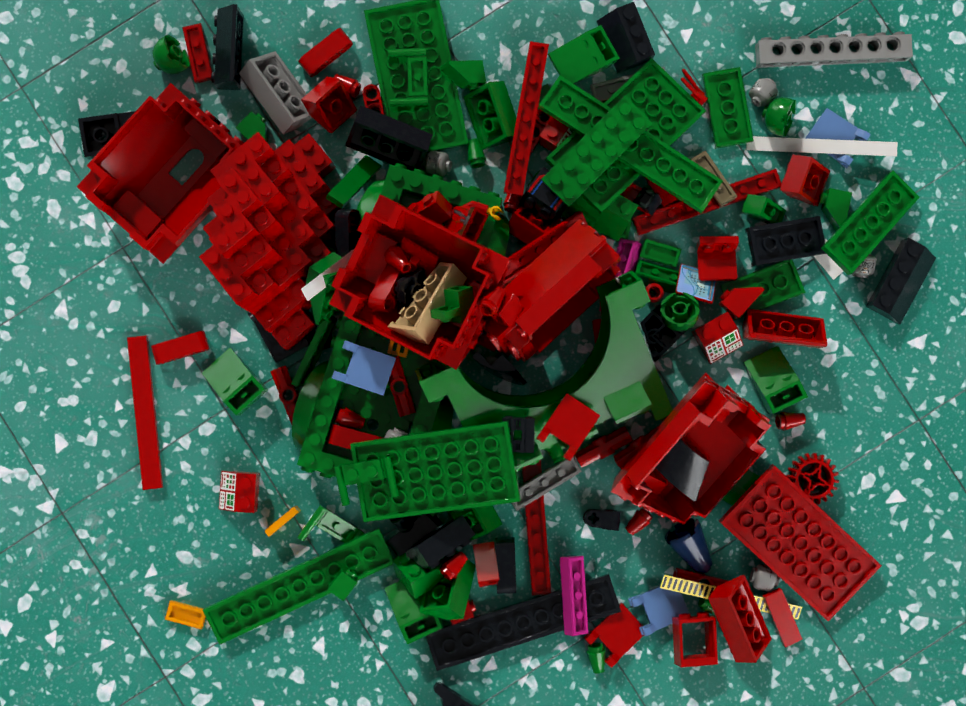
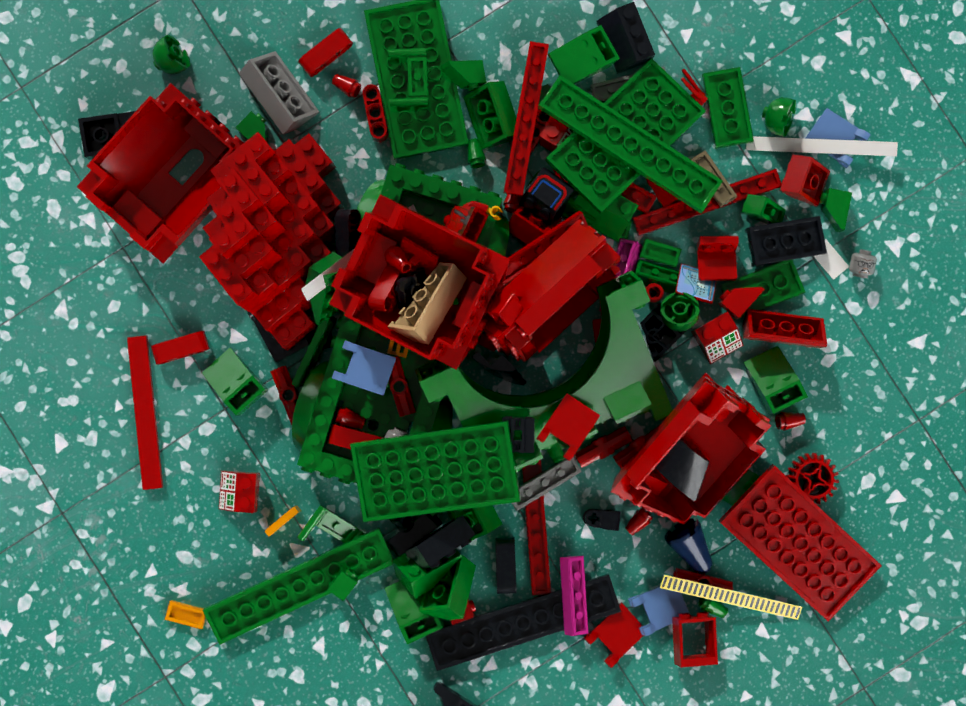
(198, 53): red tile -> none
(228, 48): black slope -> none
(329, 103): red slope -> none
(353, 181): green tile -> none
(365, 472): green plate -> none
(388, 139): black slope -> none
(433, 207): red brick -> none
(437, 163): light grey head -> none
(453, 566): red cone -> none
(457, 304): green brick -> none
(486, 564): red hinge -> none
(491, 302): red cone -> none
(596, 151): green plate -> none
(596, 656): green cone -> none
(648, 200): black slope -> none
(740, 619): red slope -> none
(763, 92): light grey head -> none
(763, 578): light grey head -> none
(782, 617): red tile -> none
(870, 223): green plate -> none
(899, 40): light grey brick -> none
(901, 280): black slope -> none

